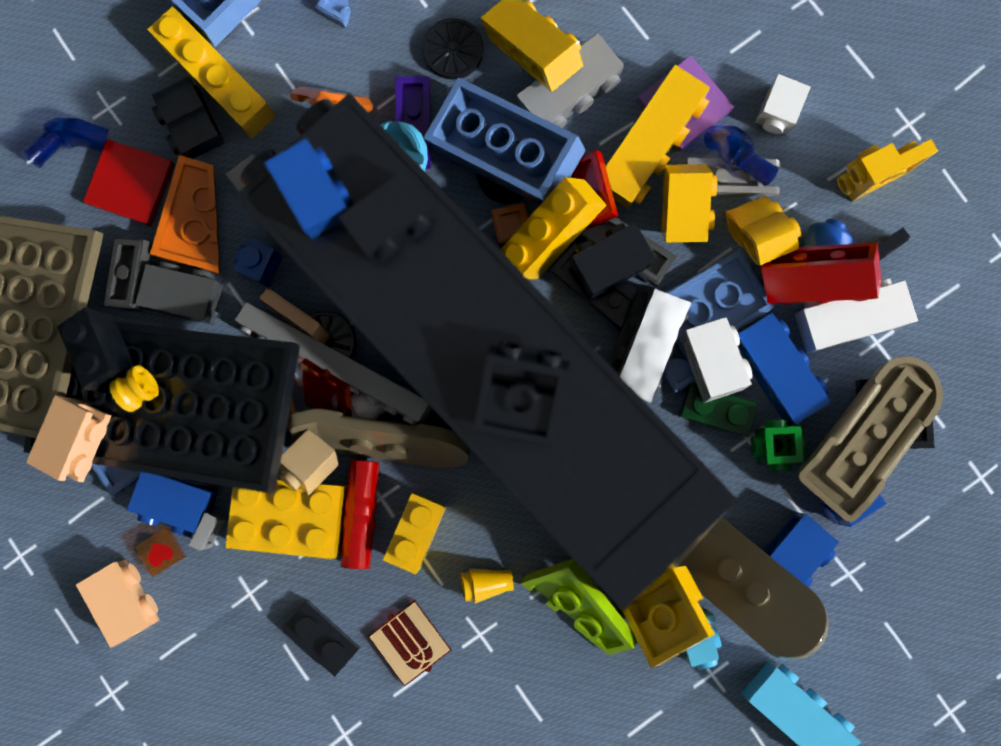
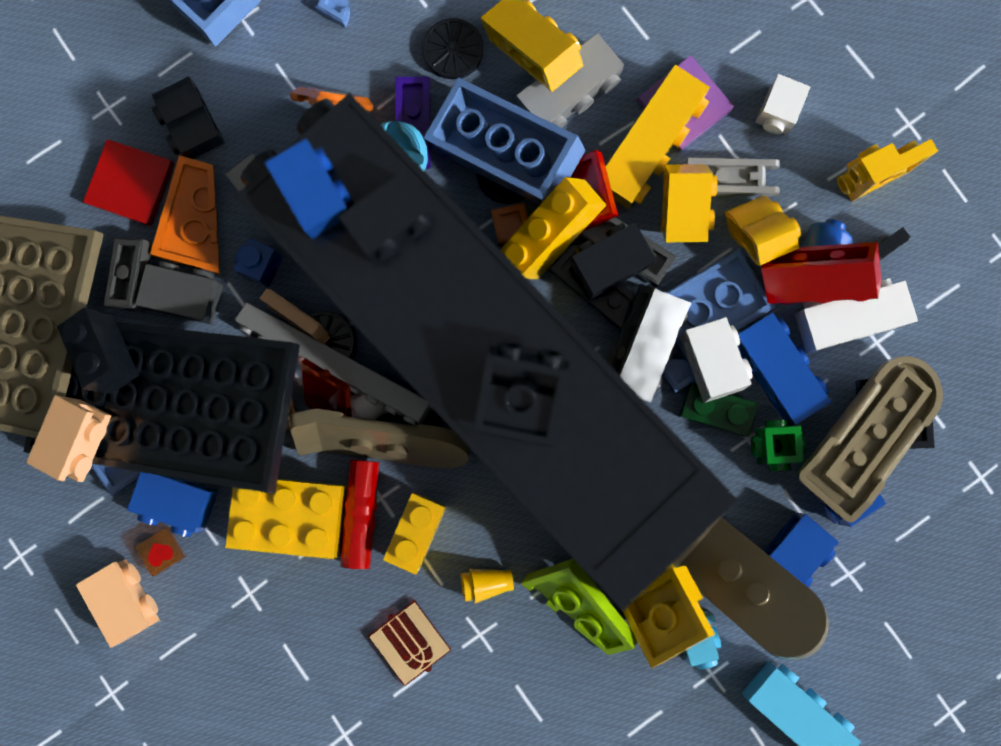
(66, 134): clear blue arm -> none
(134, 388): yellow wheel -> none
(207, 531): light grey tile -> none
(212, 72): yellow brick -> none
(307, 463): tan brick -> none
(321, 638): black plate -> none
(738, 152): clear blue arm -> none

